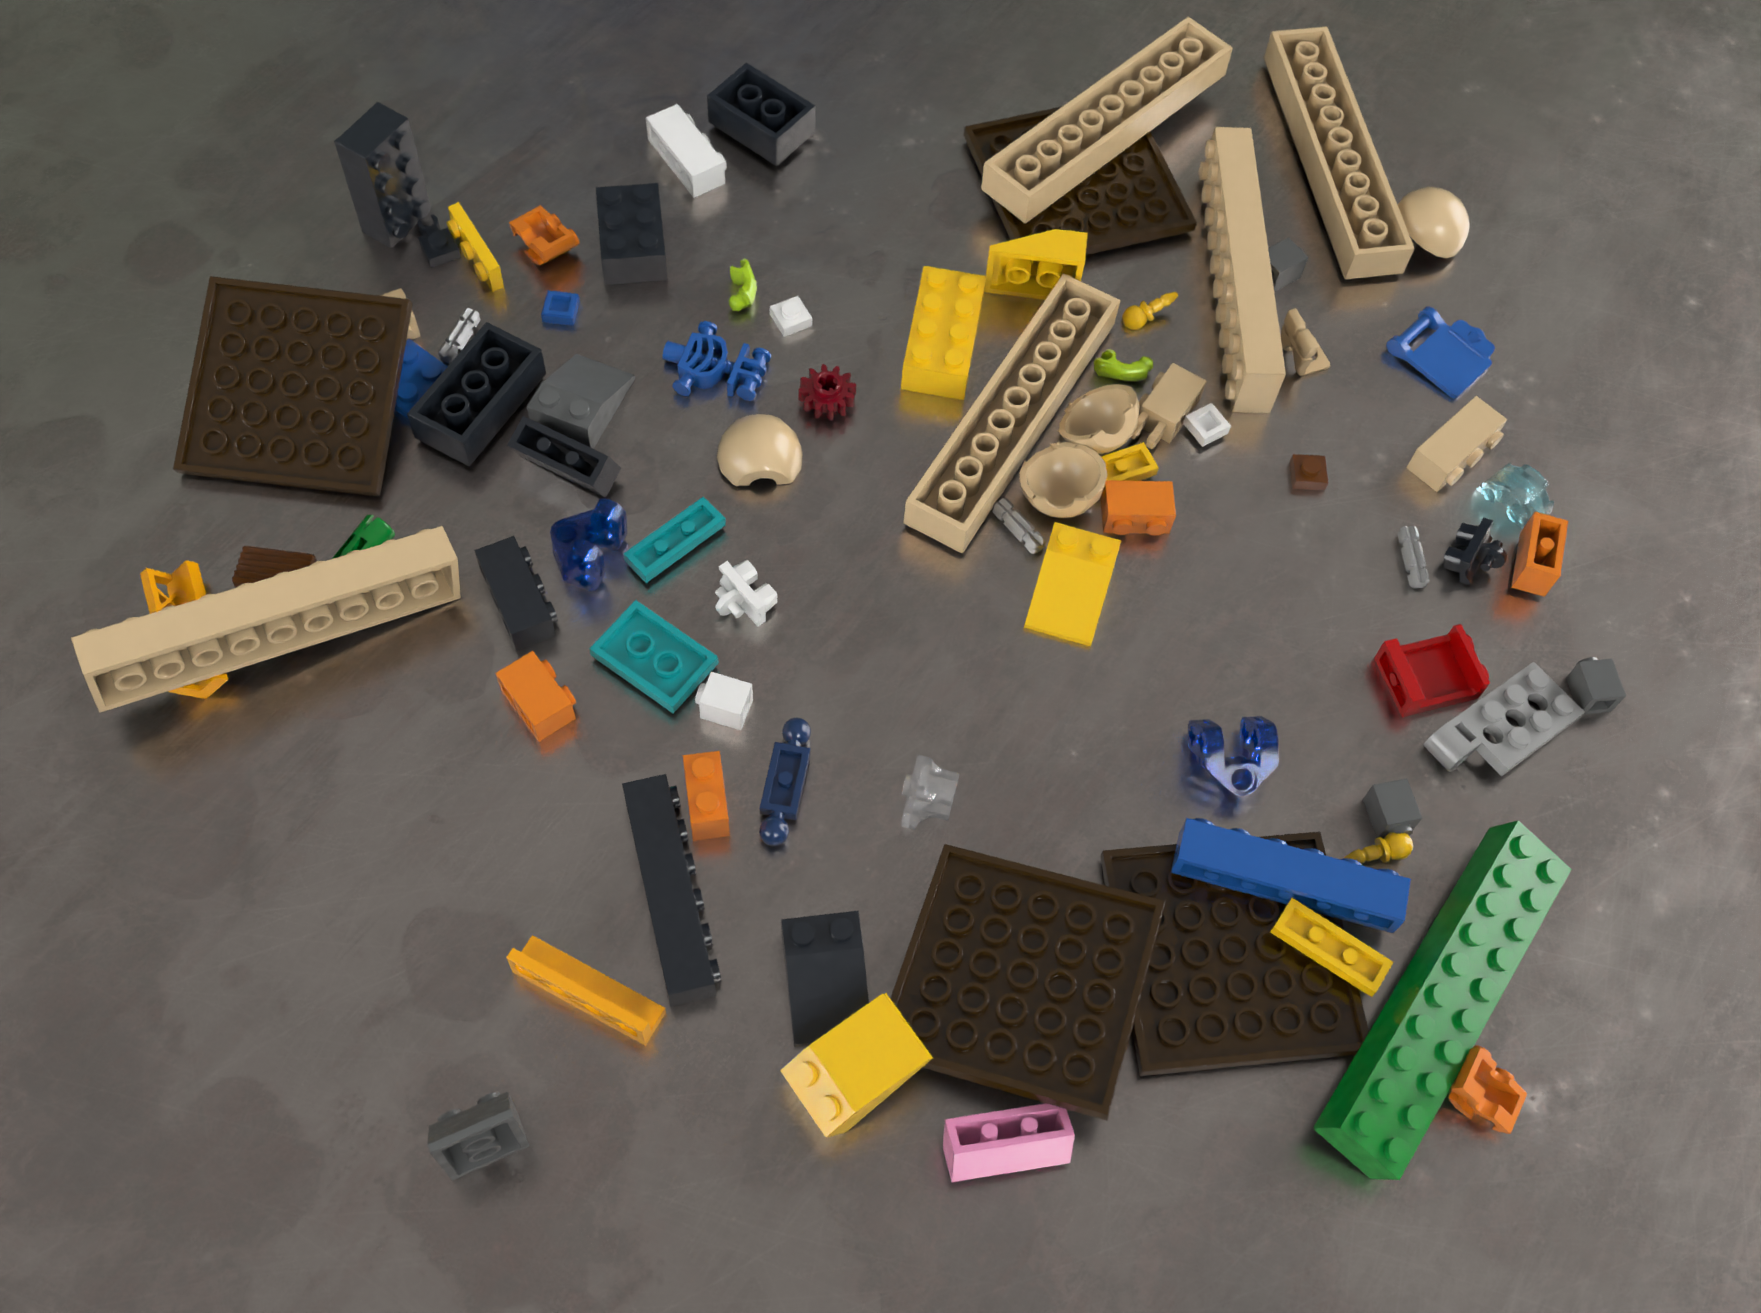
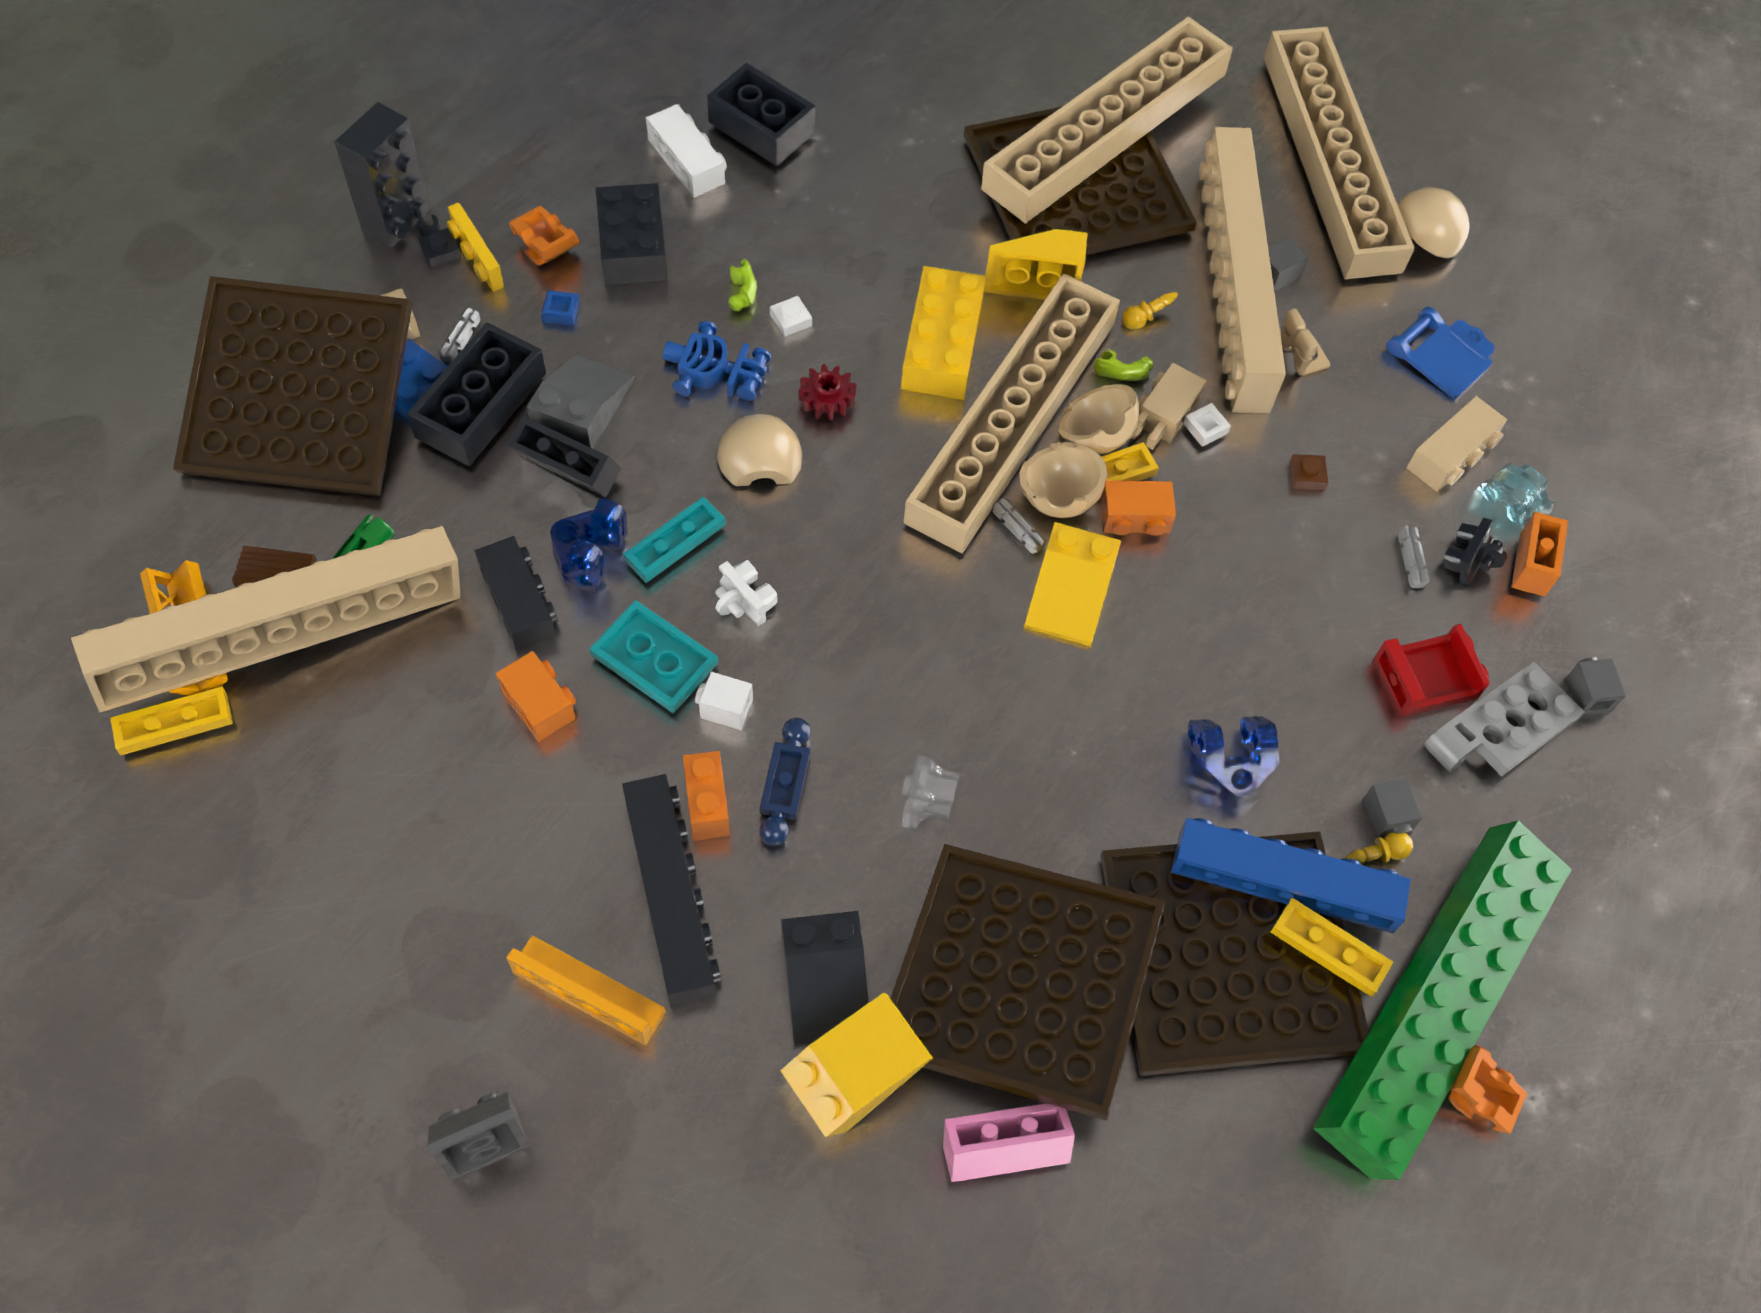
(171, 720): none -> yellow plate

